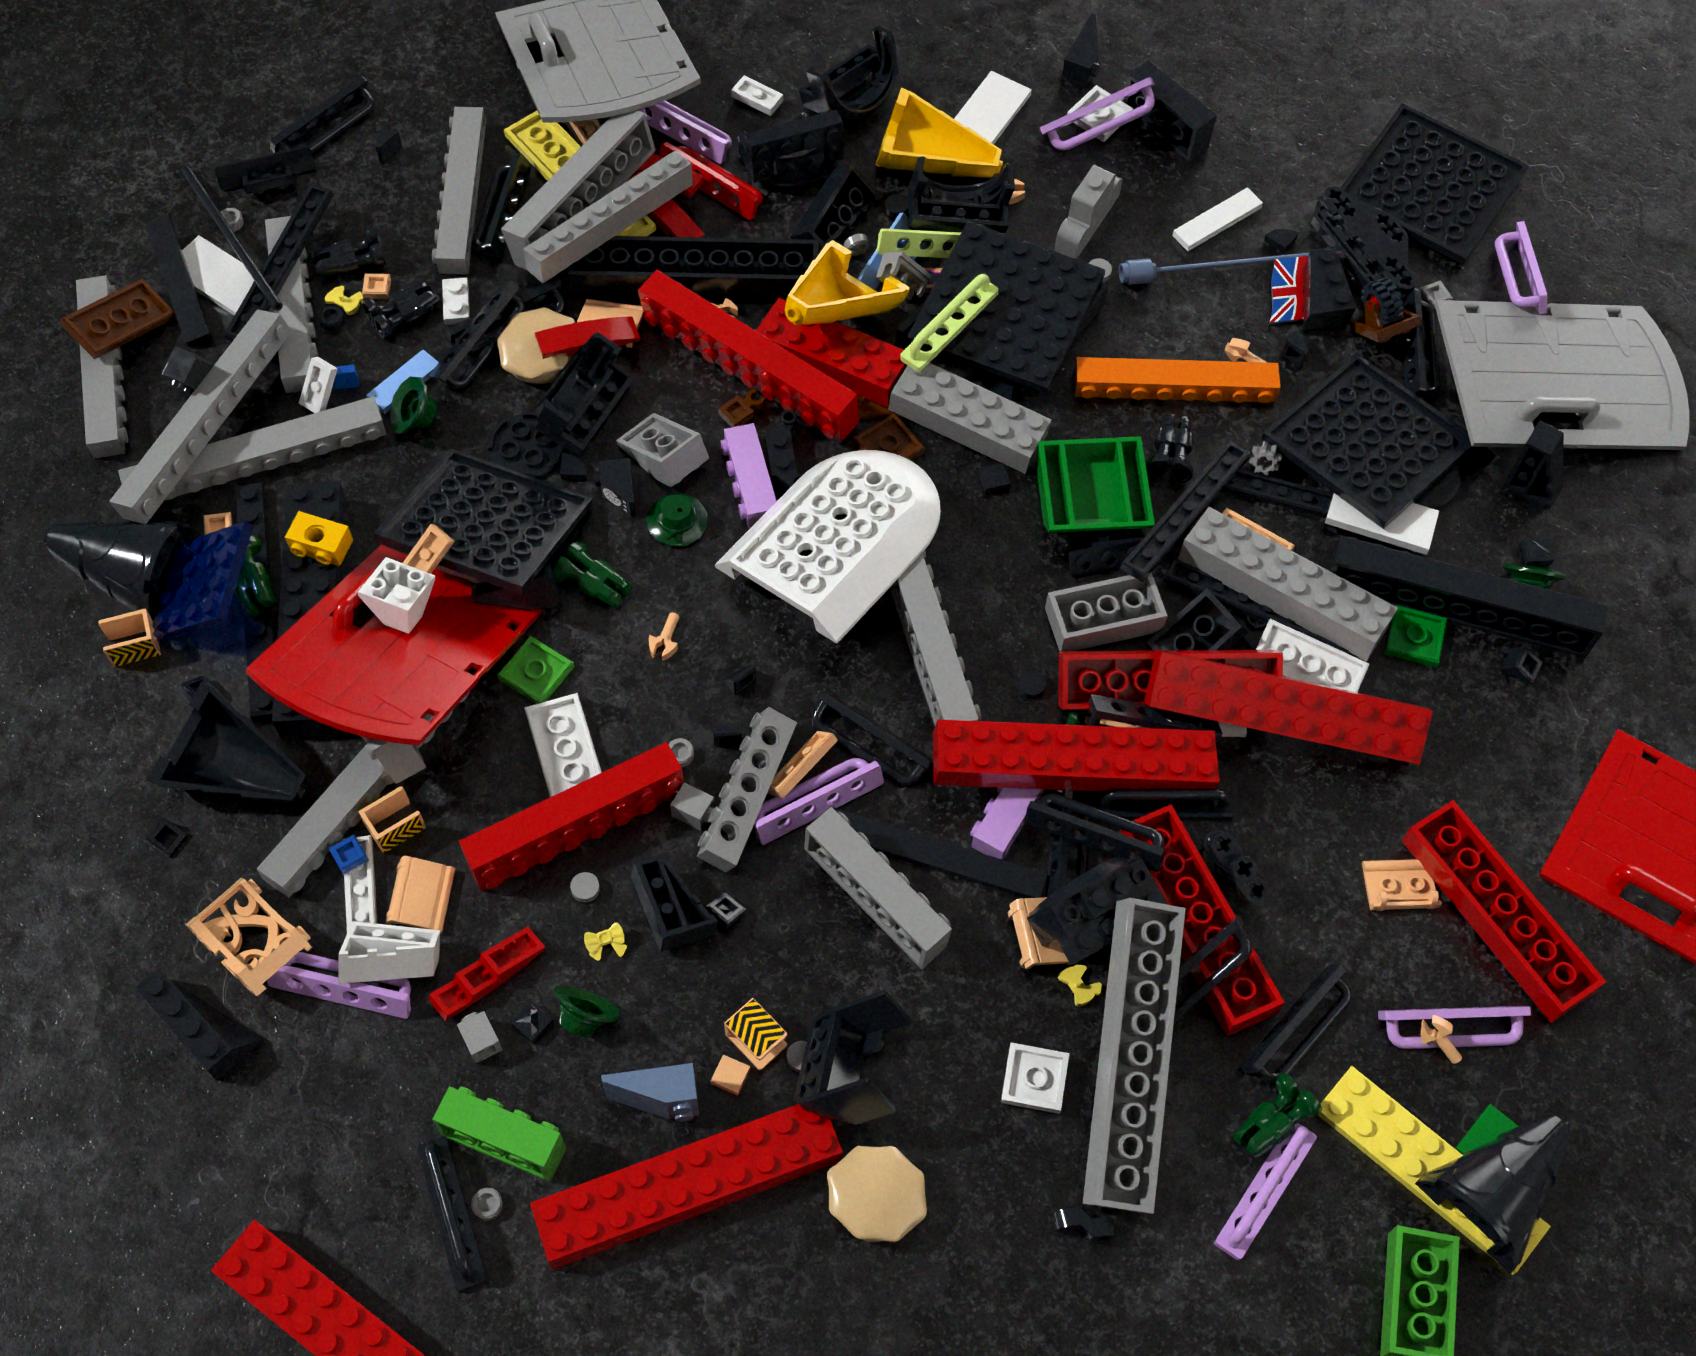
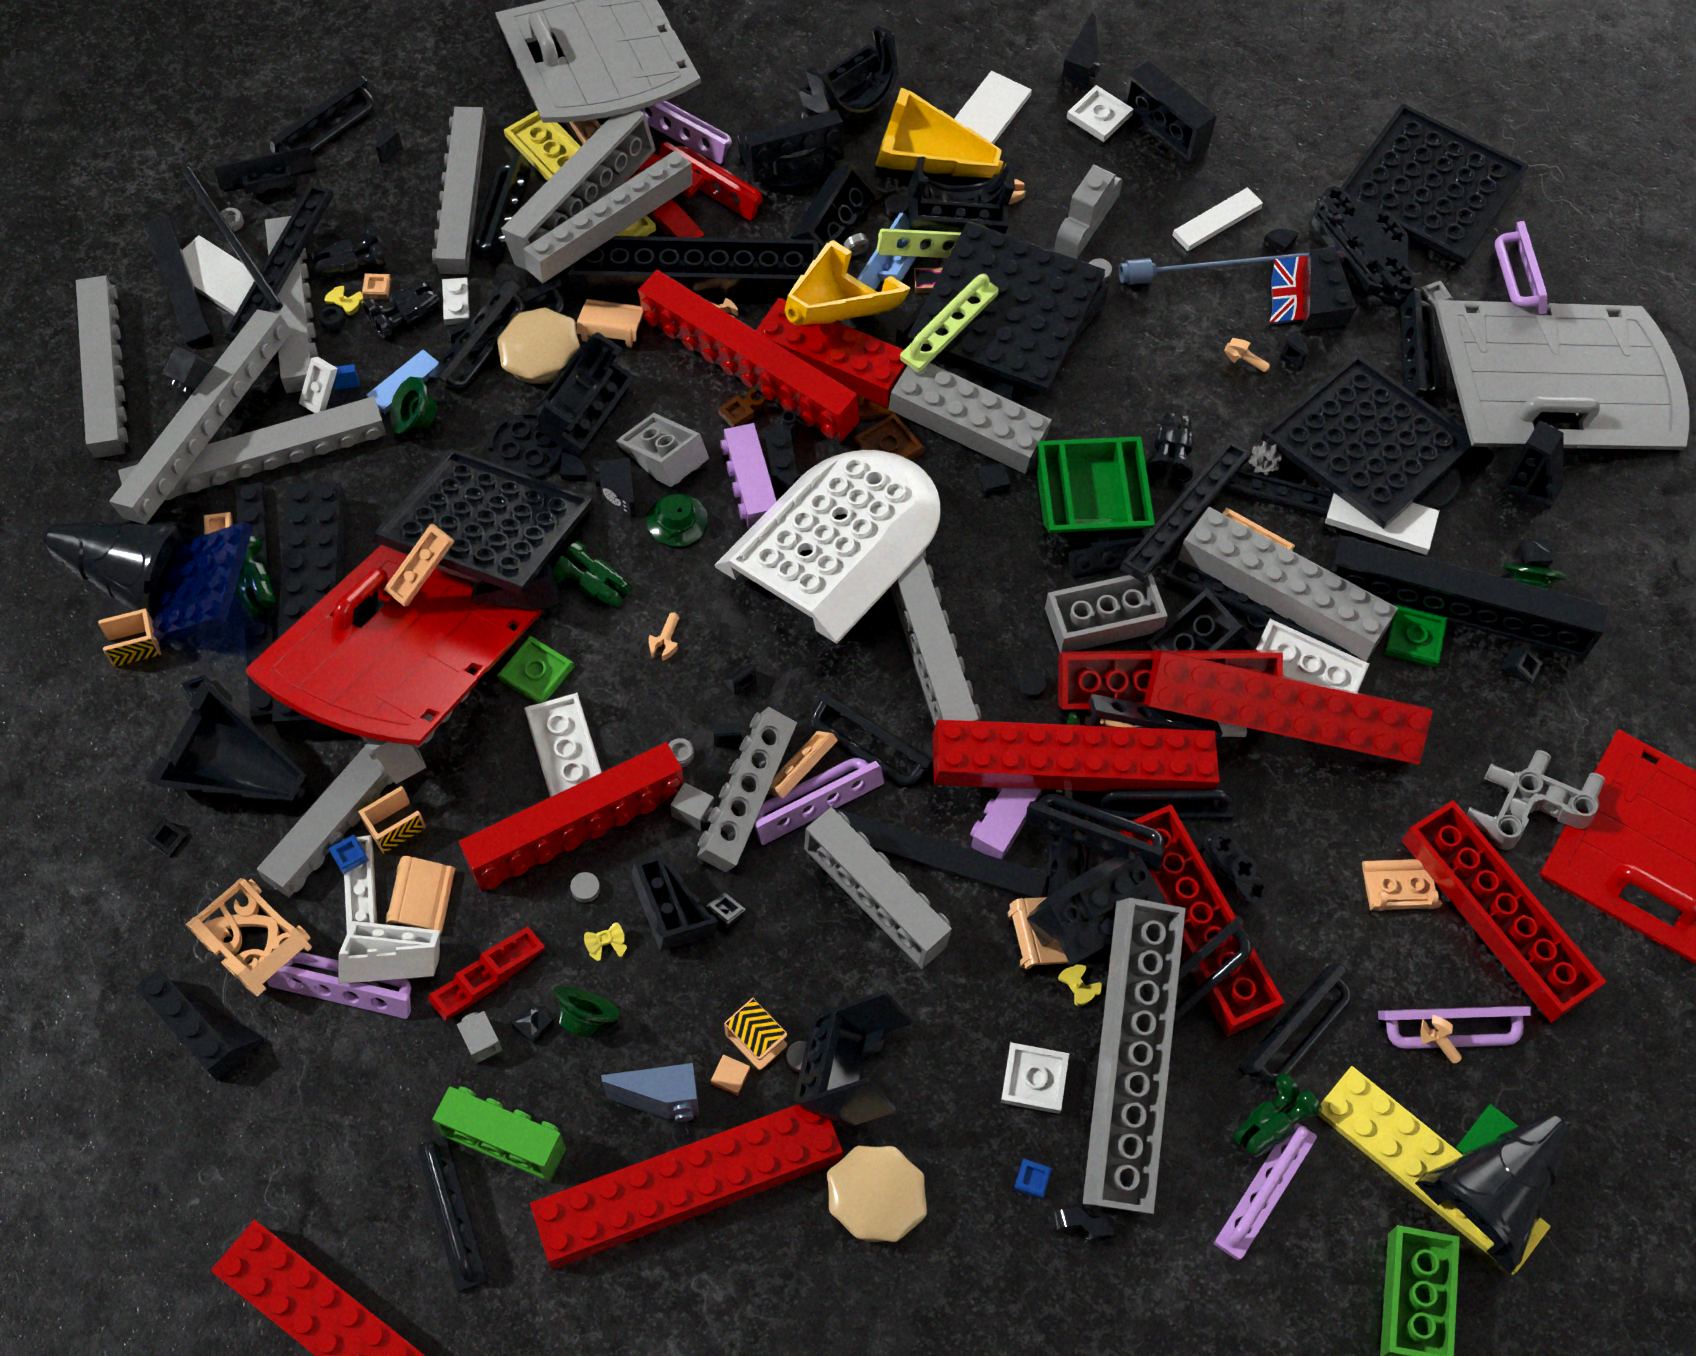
(117, 318): reddish brown tile -> none
(309, 528): yellow brick -> none
(397, 594): white slope -> none
(487, 1204): light grey tile -> none
(573, 336): red slope -> none
(757, 95): white plate -> none
(905, 270): light grey hinge -> none
(1032, 1179): none -> blue tile
(1144, 86): lavender piece -> none
(1176, 379): orange brick -> none
(1383, 313): plate -> none
(1546, 796): none -> light grey pin

